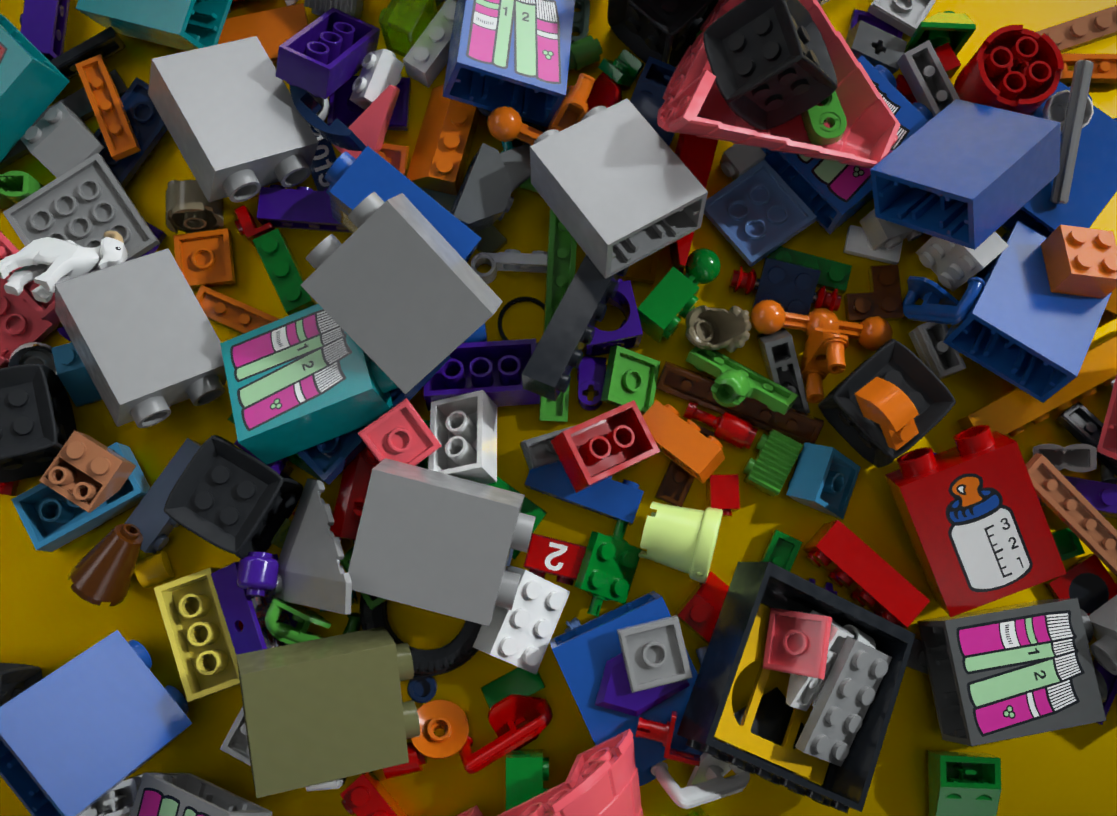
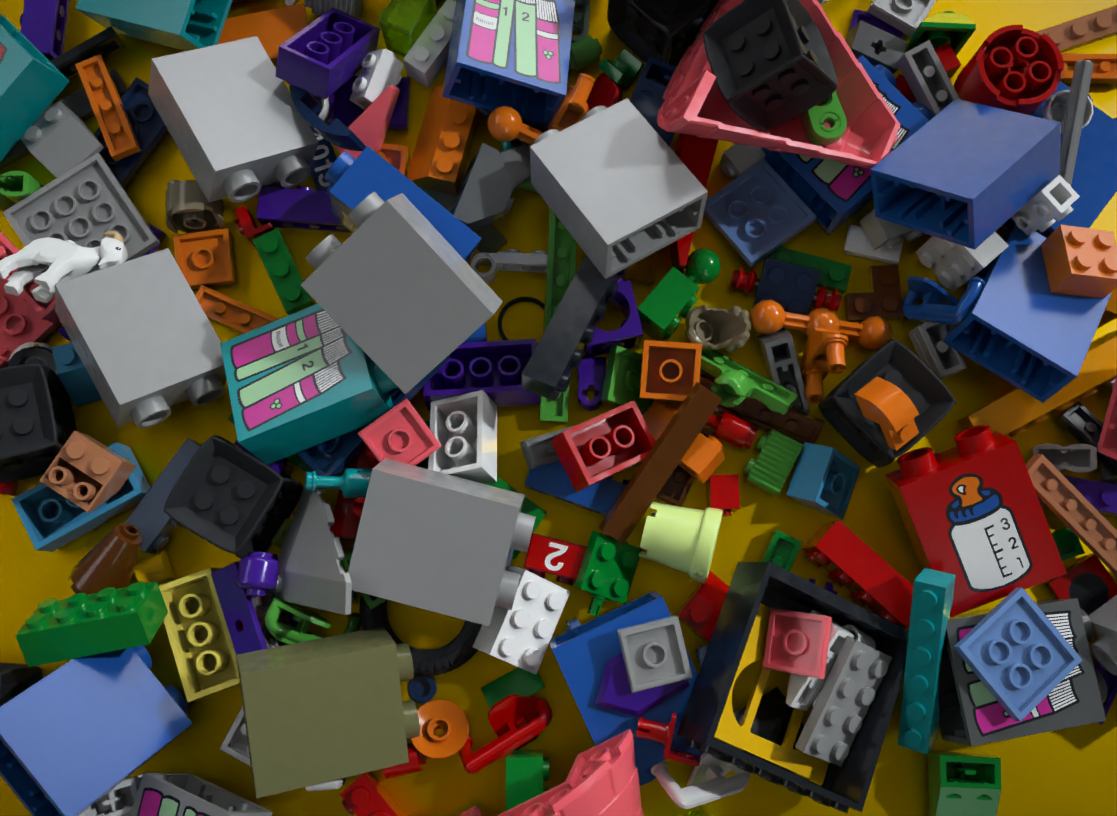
(92, 623): none -> green brick
(352, 483): none -> teal piece
(660, 463): none -> reddish brown tile
(669, 369): none -> orange brick
(927, 629): none -> teal arch
(1018, 654): none -> medium blue plate
(1047, 204): none -> white brick

